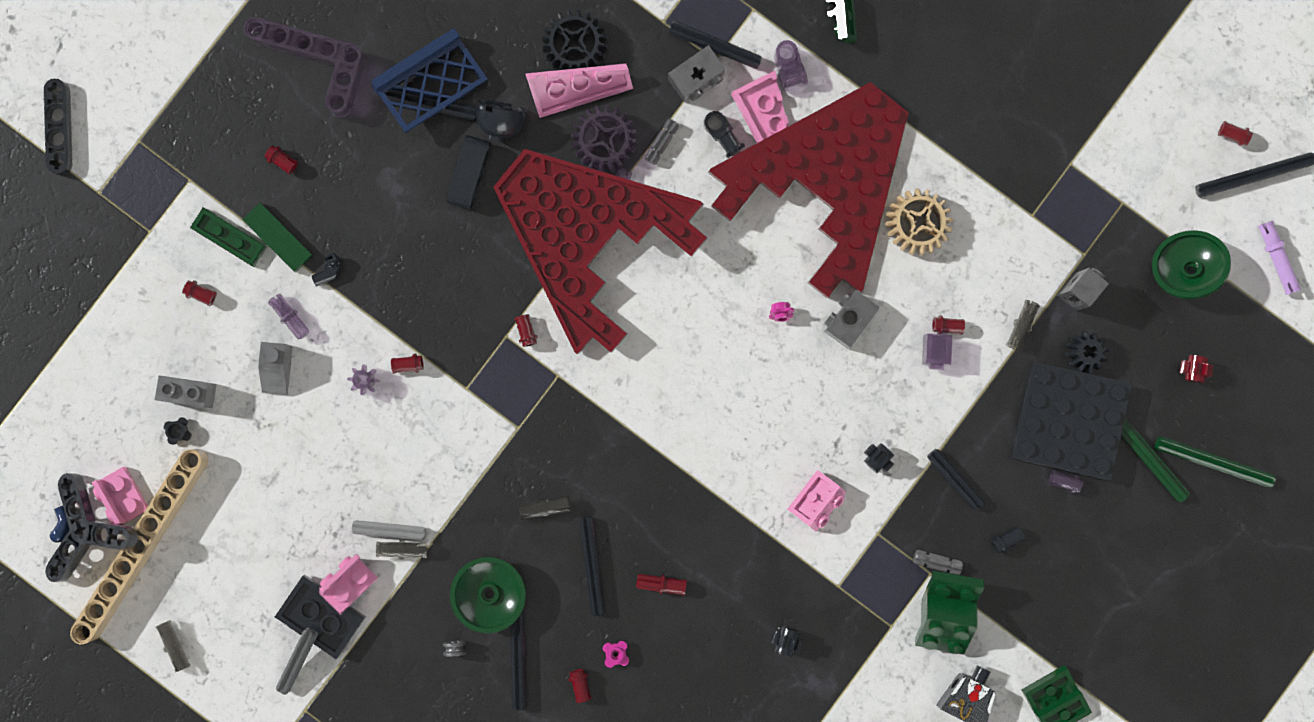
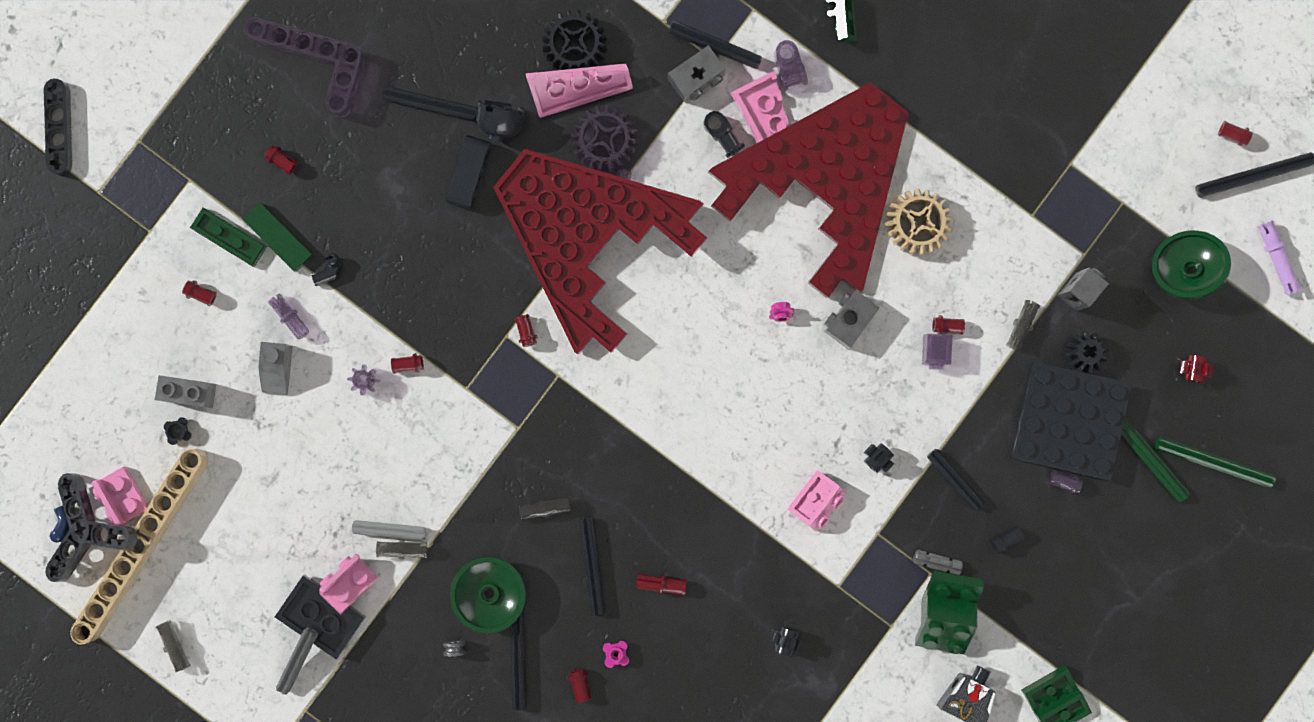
(422, 60): dark blue fence -> none
(661, 141): flat silver axle -> none

